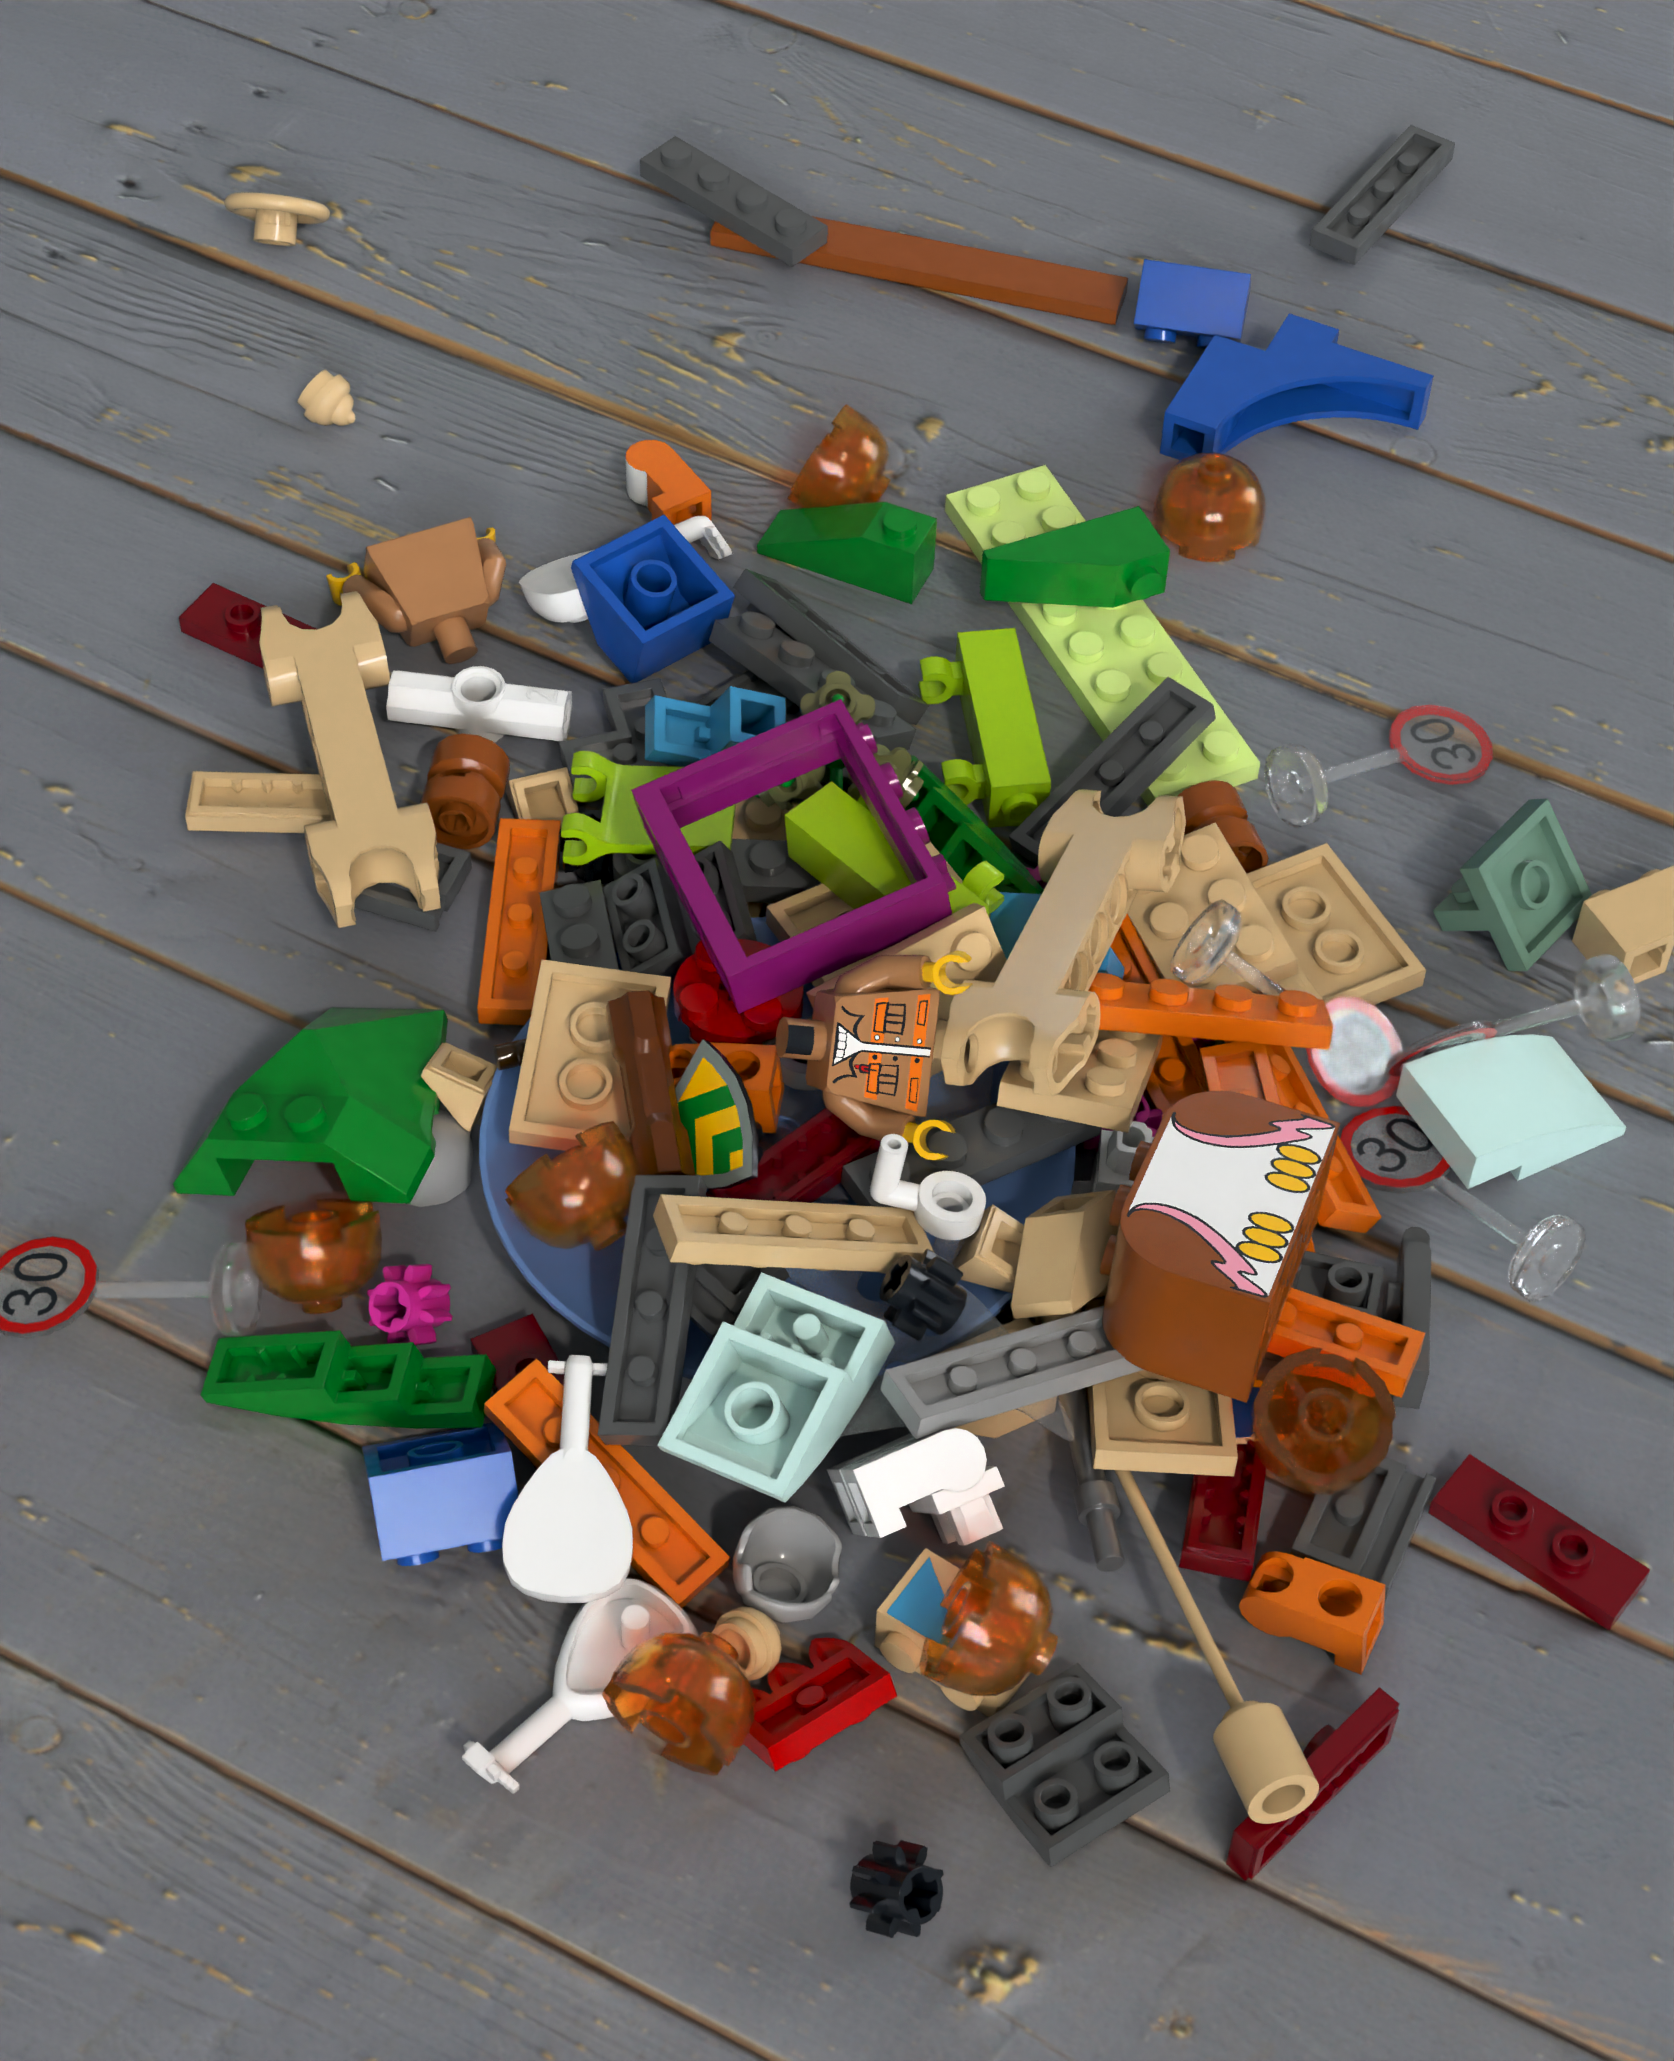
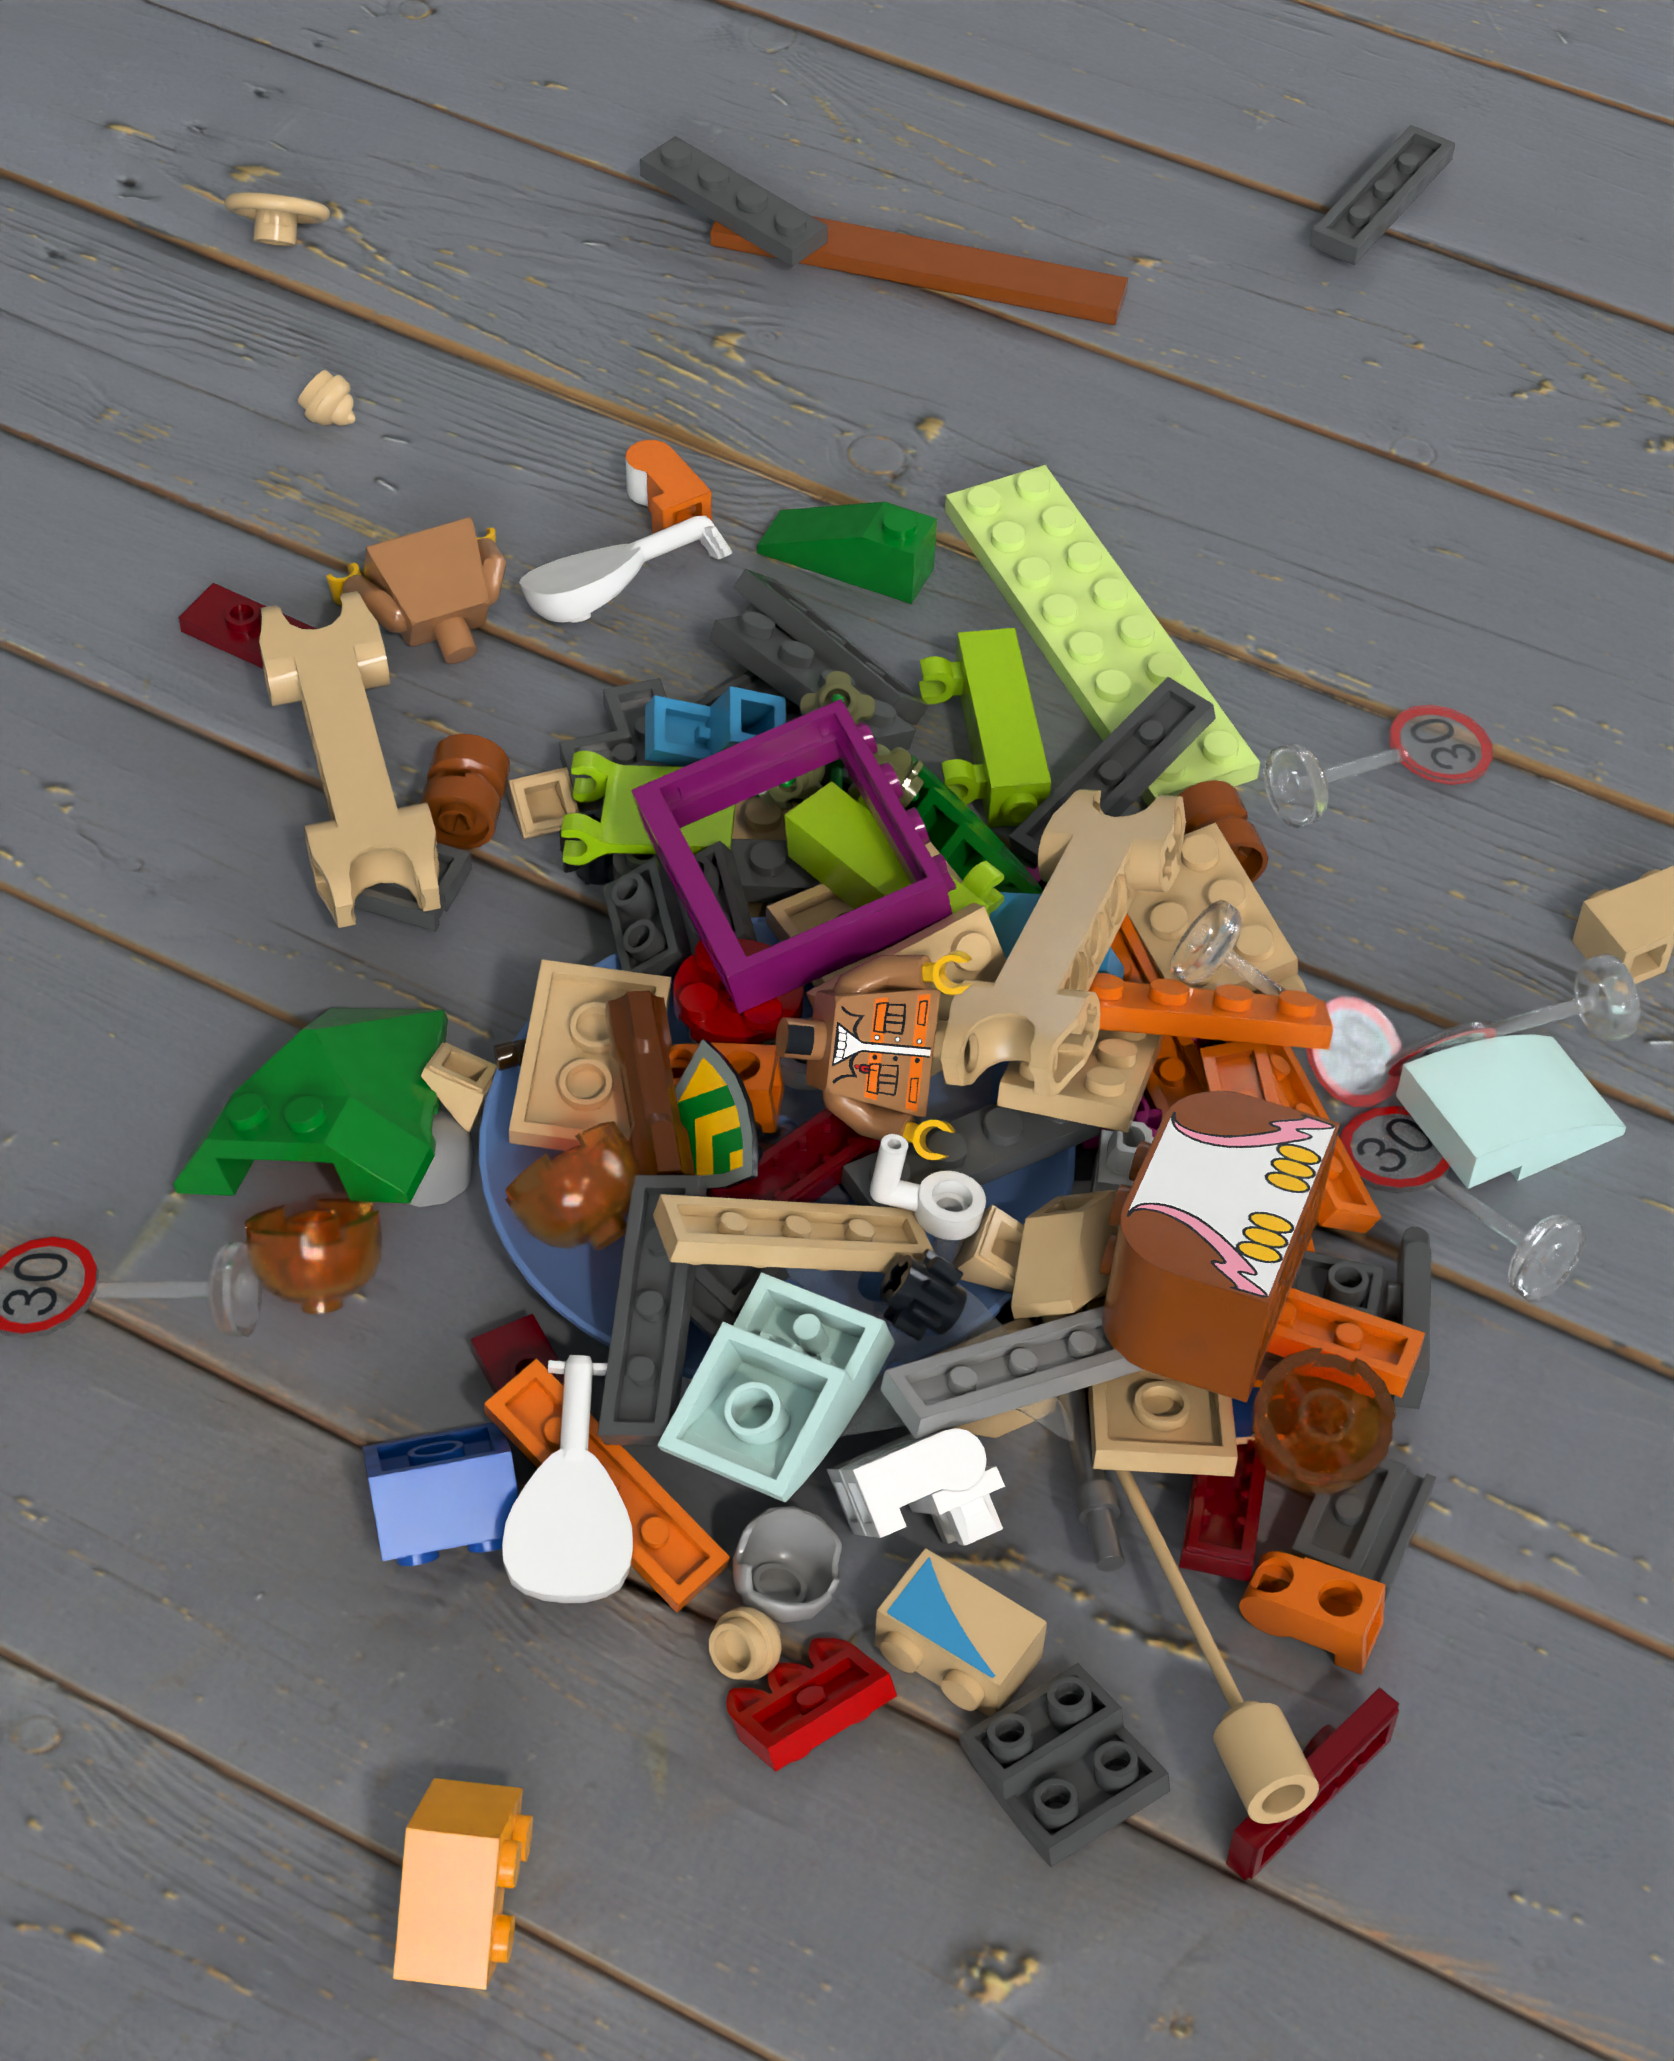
(255, 802): tan plate -> none
(338, 1383): green slope -> none
(409, 1304): dark pink gear -> none
(455, 1871): none -> light orange brick
(479, 704): white piece -> none
(516, 928): orange plate -> none
(579, 925): dark grey hinge -> none
(589, 1655): white piece -> none
(650, 598): blue slope -> none
(687, 1695): clear orange cylinder -> none
(845, 465): clear orange cylinder -> none
(896, 1888): black gear -> none
(991, 1626): clear orange cylinder -> none
(1080, 565): green slope -> none
(1191, 302): blue slope -> none
(1210, 507): clear orange cylinder -> none
(1298, 378): blue arch -> none
(1336, 929): tan plate -> none
(1519, 887): sand green bracket -> none
(1539, 1541): dark red plate -> none

